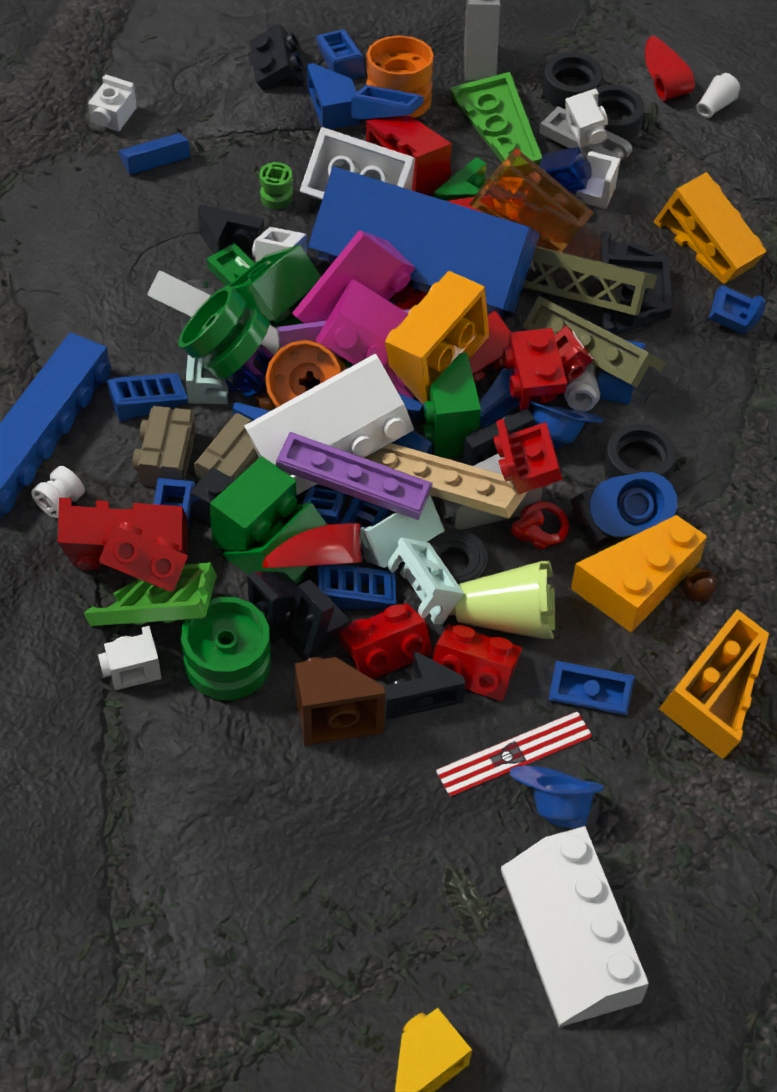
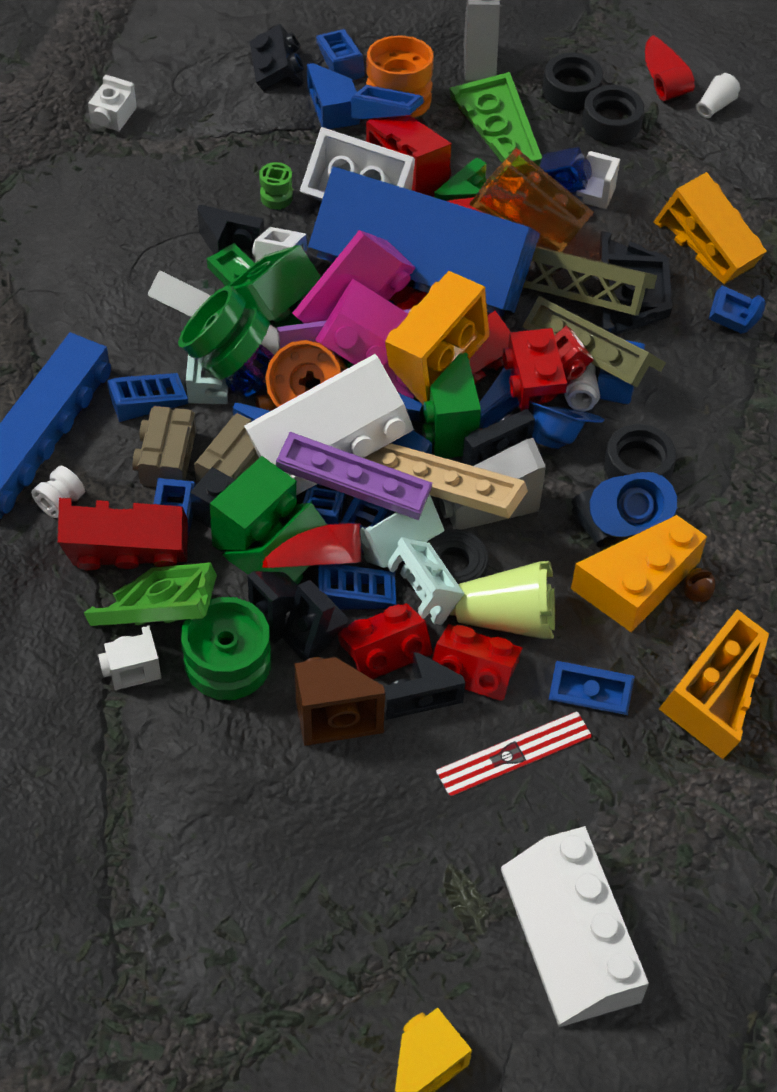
(142, 558): red bracket -> none
(155, 153): blue slope -> none
(528, 457): red bracket -> none
(528, 528): red piece -> none
(558, 129): light grey plate -> none
(558, 796): blue piece -> none
(586, 118): white brick -> none

